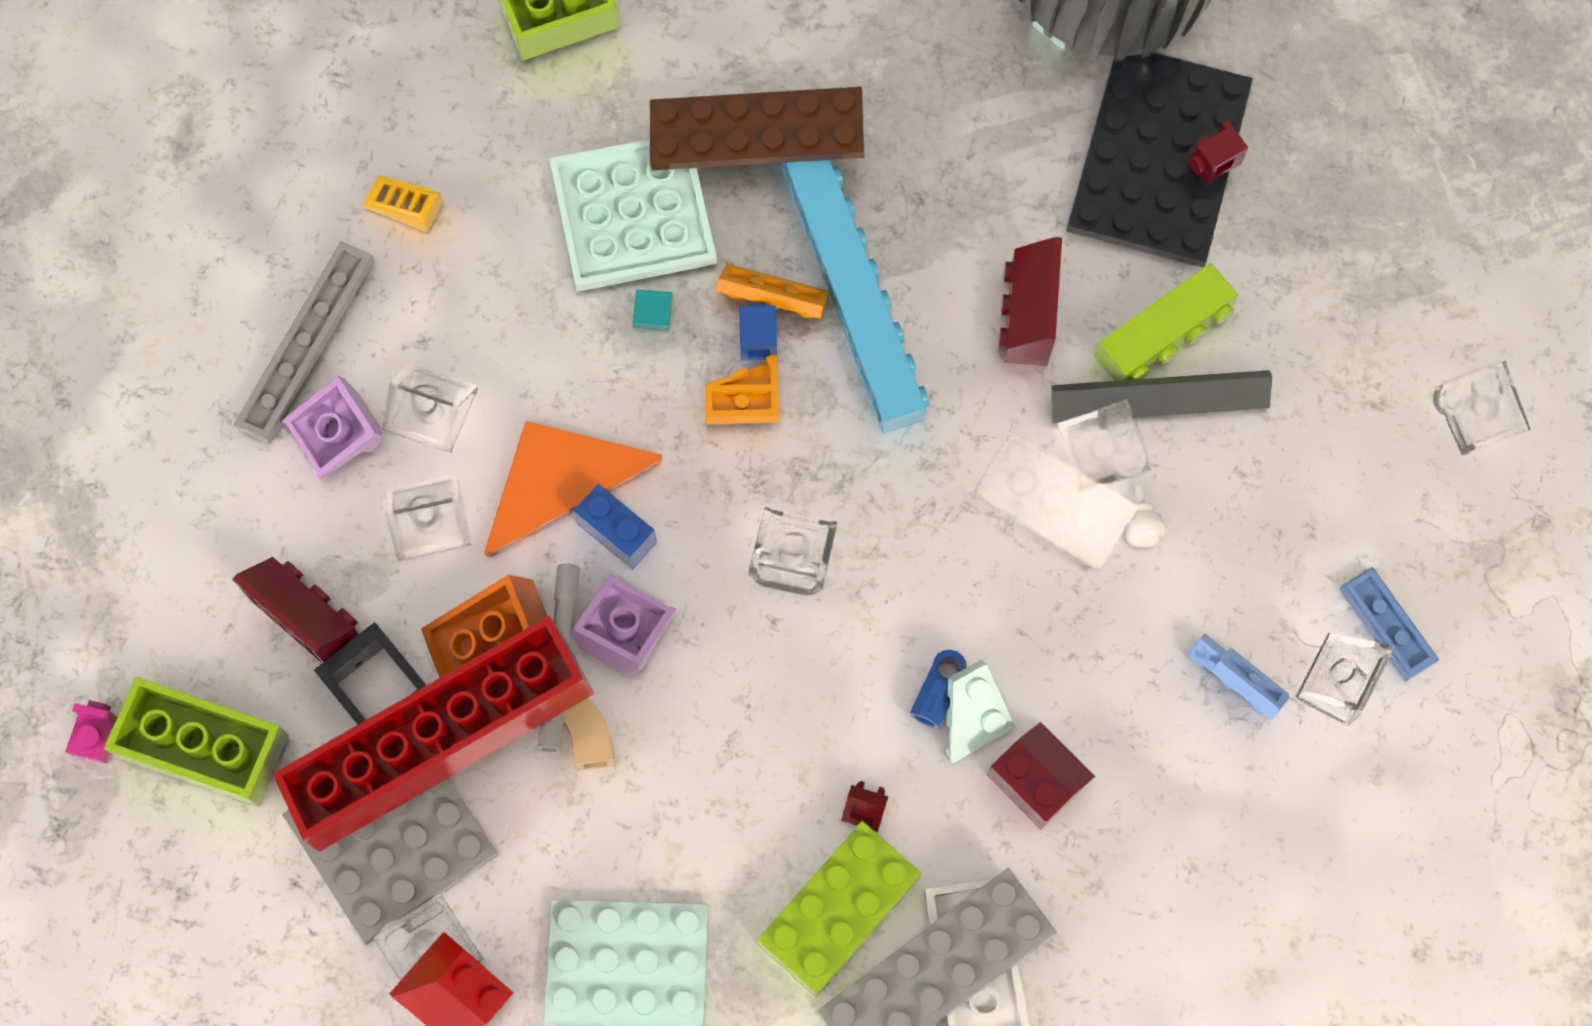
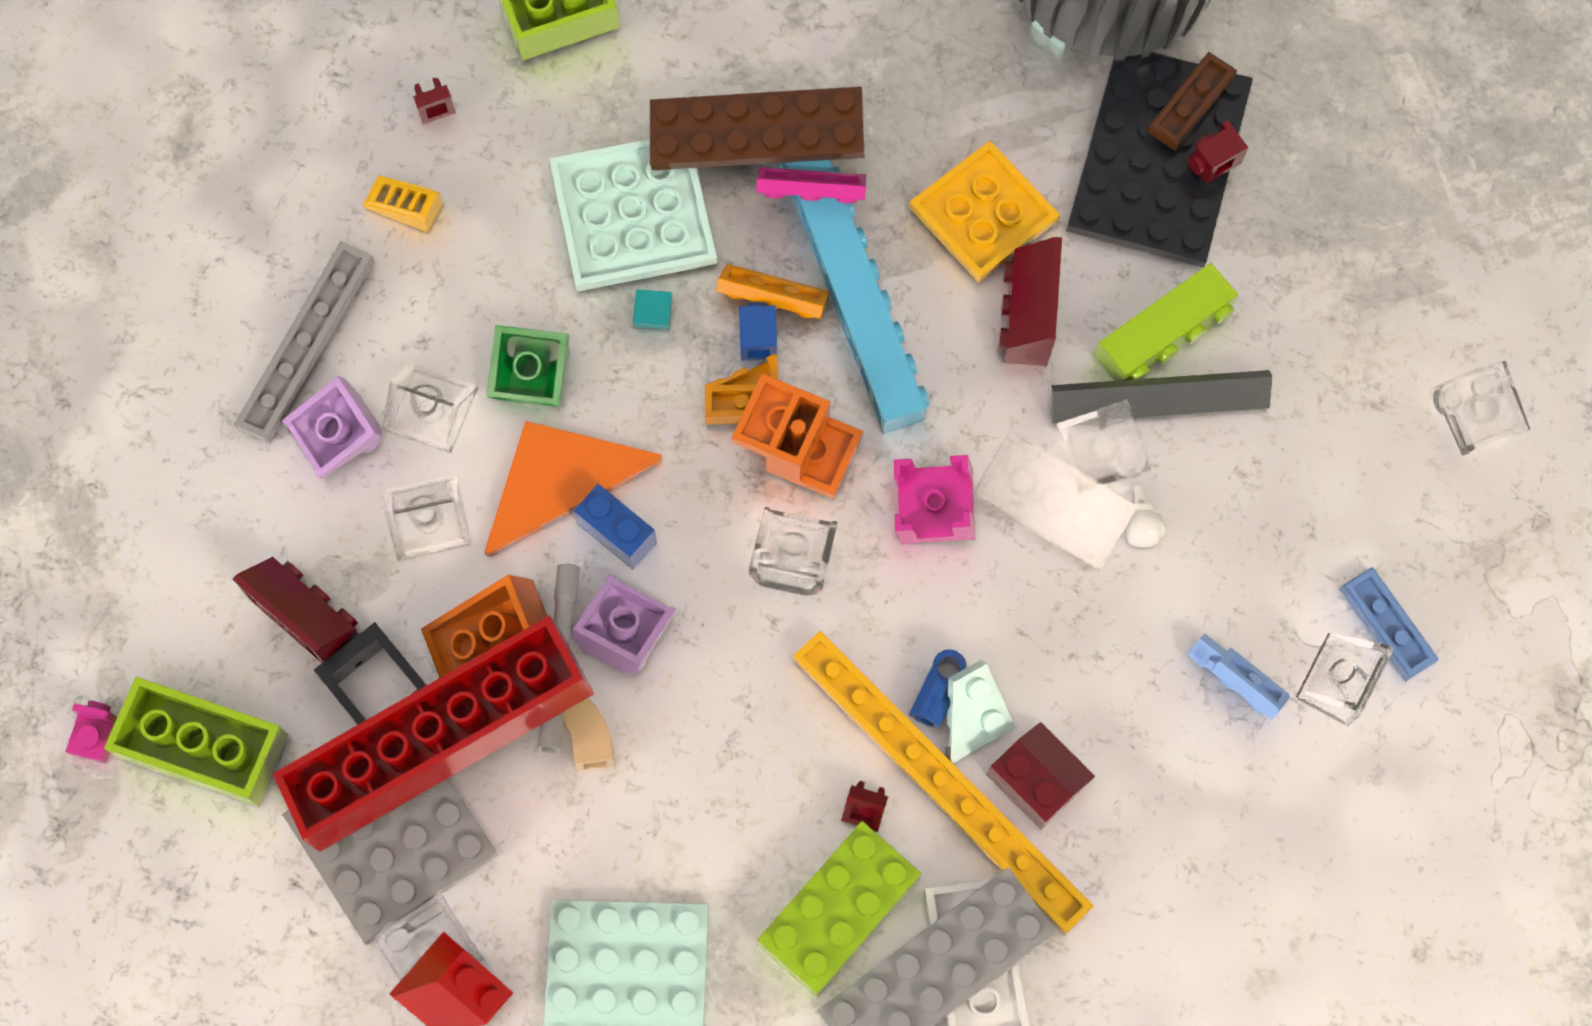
(433, 103): none -> dark red tile
(528, 365): none -> green slope
(797, 436): none -> orange bracket
(811, 184): none -> dark pink plate
(935, 501): none -> dark pink panel
(942, 781): none -> yellow plate
(984, 211): none -> yellow plate
(1192, 101): none -> reddish brown tile

